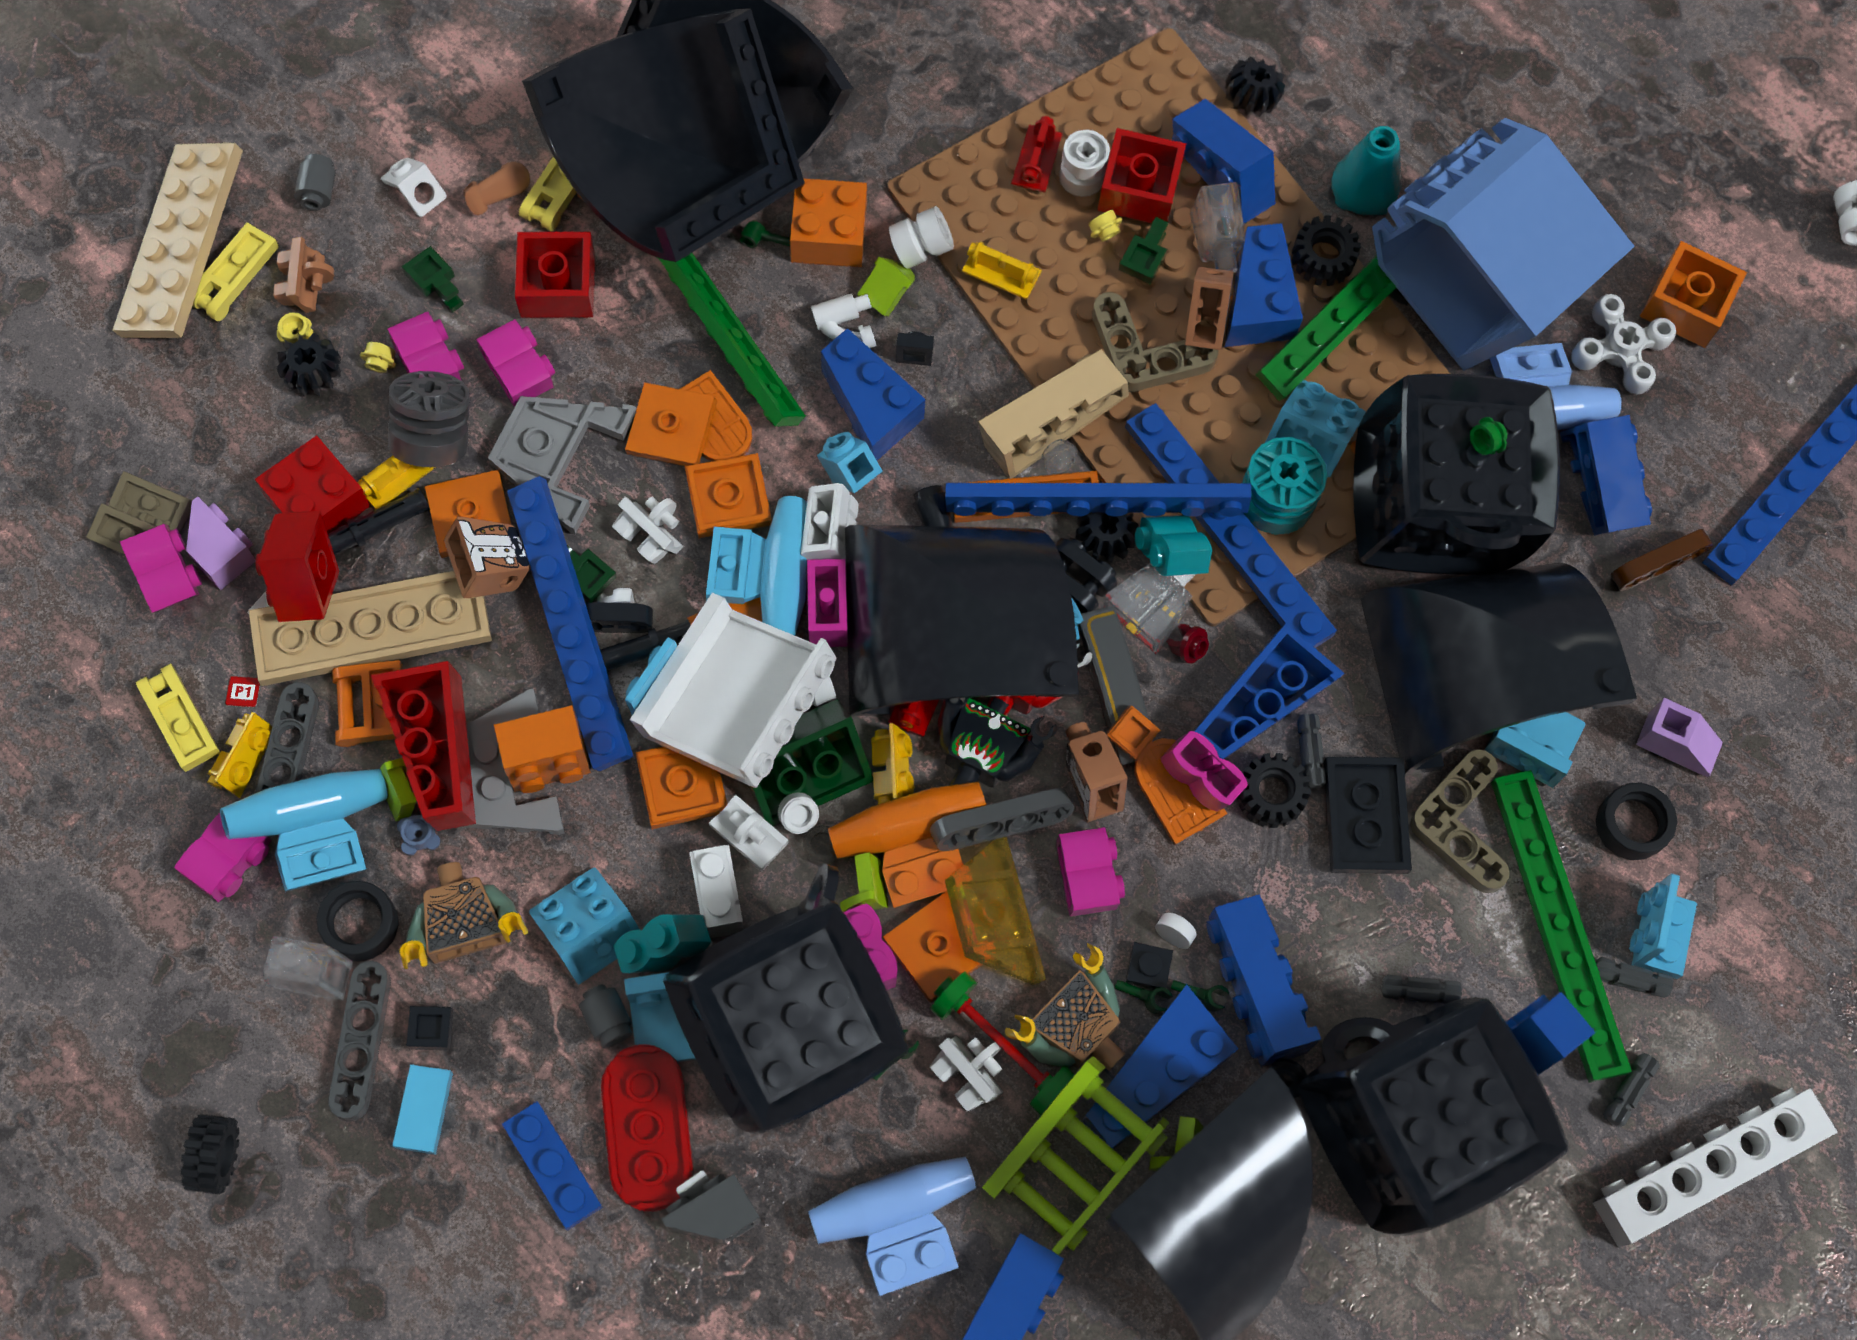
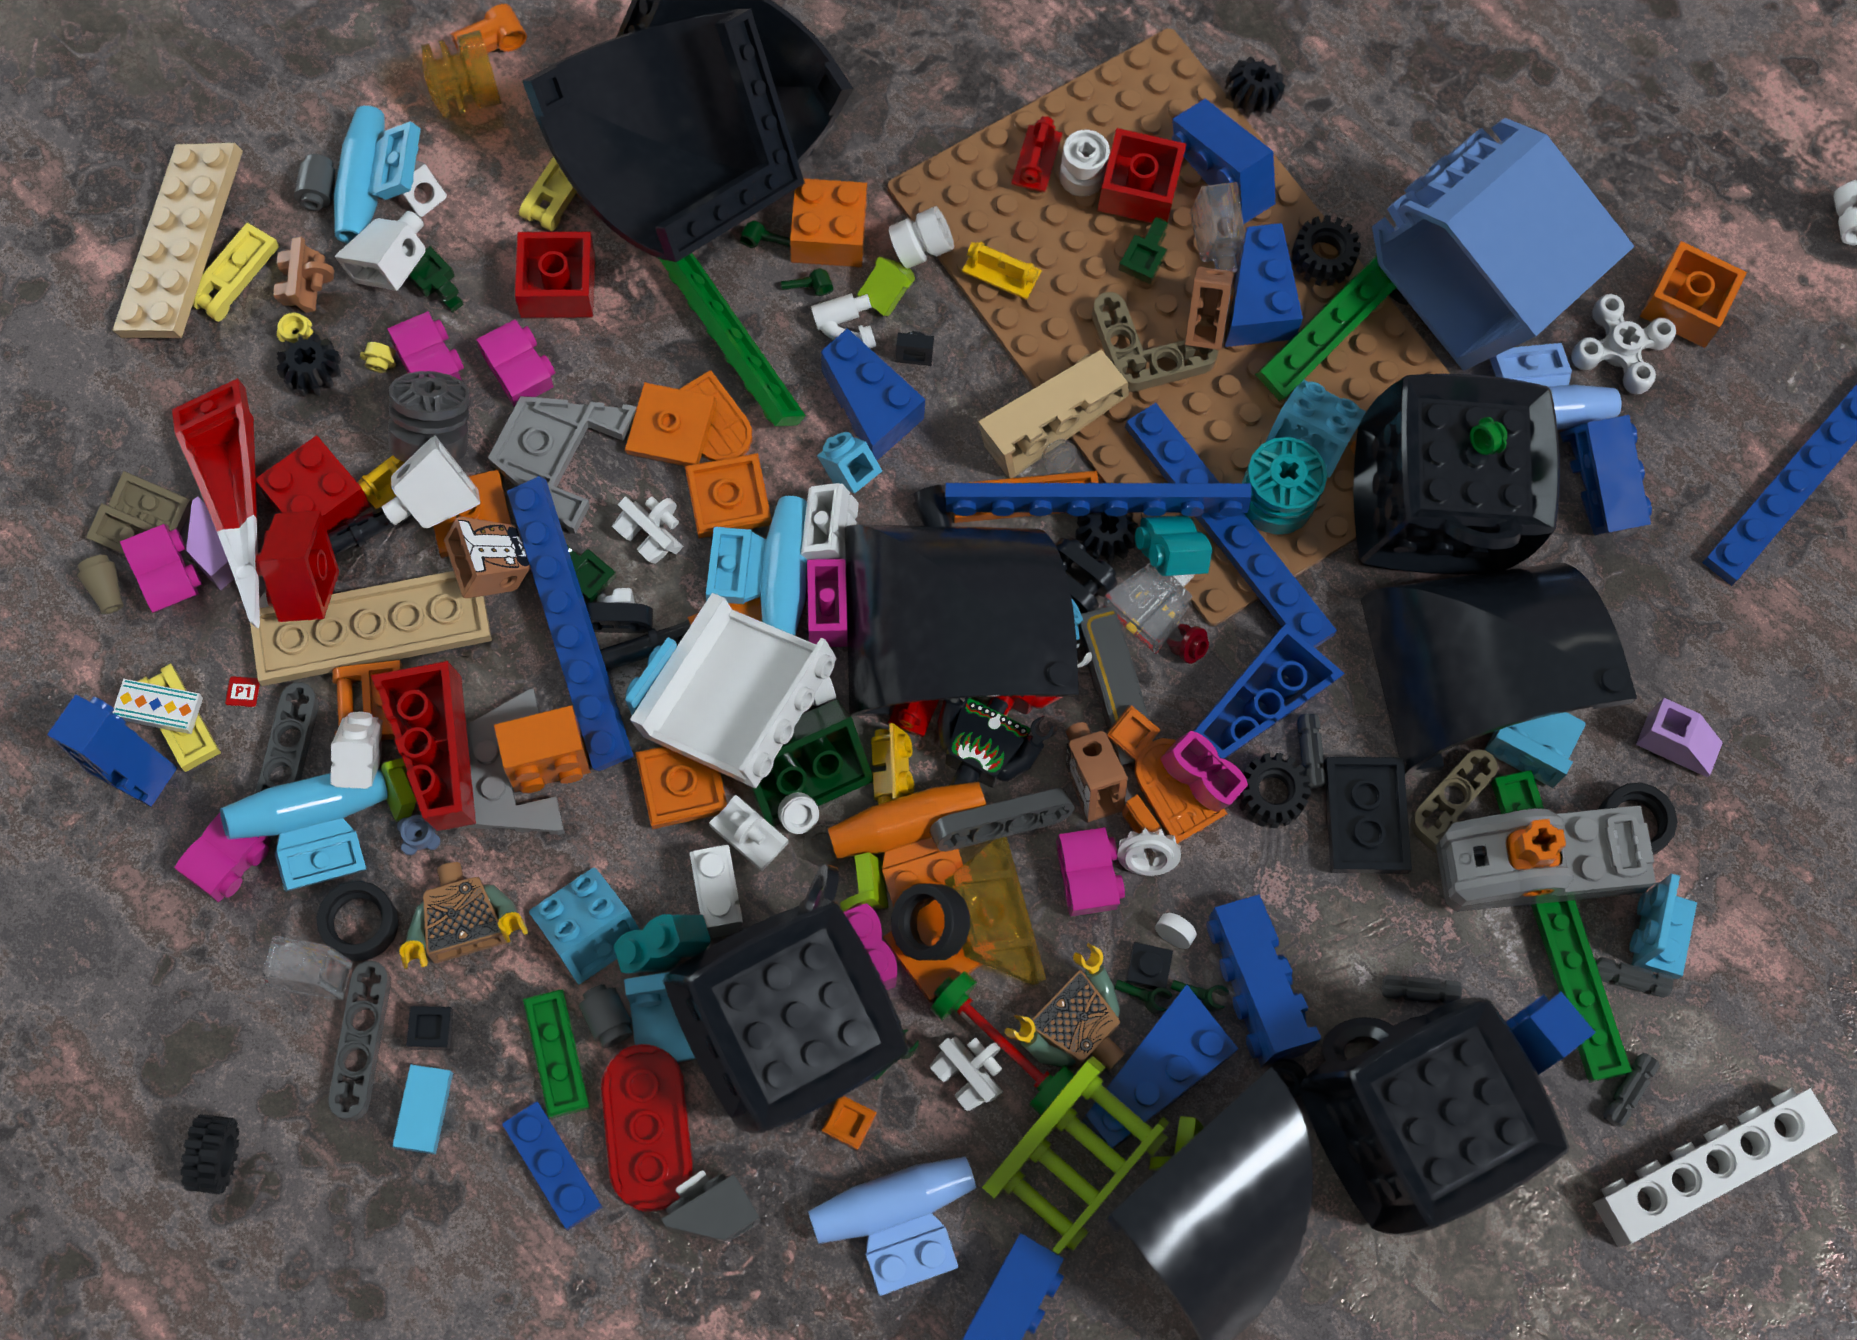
(101, 582): none -> dark tan cone
(111, 750): none -> blue wedge
(157, 706): none -> white tile
(220, 451): none -> red plate
(248, 745): yellow hinge -> none
(356, 751): none -> white brick
(371, 167): none -> medium azure plate
(384, 252): none -> white torso
(430, 487): none -> white torso
(460, 74): none -> clear yellow wheel
(498, 29): none -> orange piece
(505, 183): nougat piece -> none
(556, 1054): none -> green tile
(817, 278): none -> dark green hand
(849, 1122): none -> orange tile
(905, 922): none -> black tyre
(1105, 226): light yellow plate -> none
(1135, 859): none -> white gear
(1139, 816): none -> orange tile
(1369, 174): teal cone -> none
(1545, 857): none -> light grey piece
(1661, 560): reddish brown beam -> none

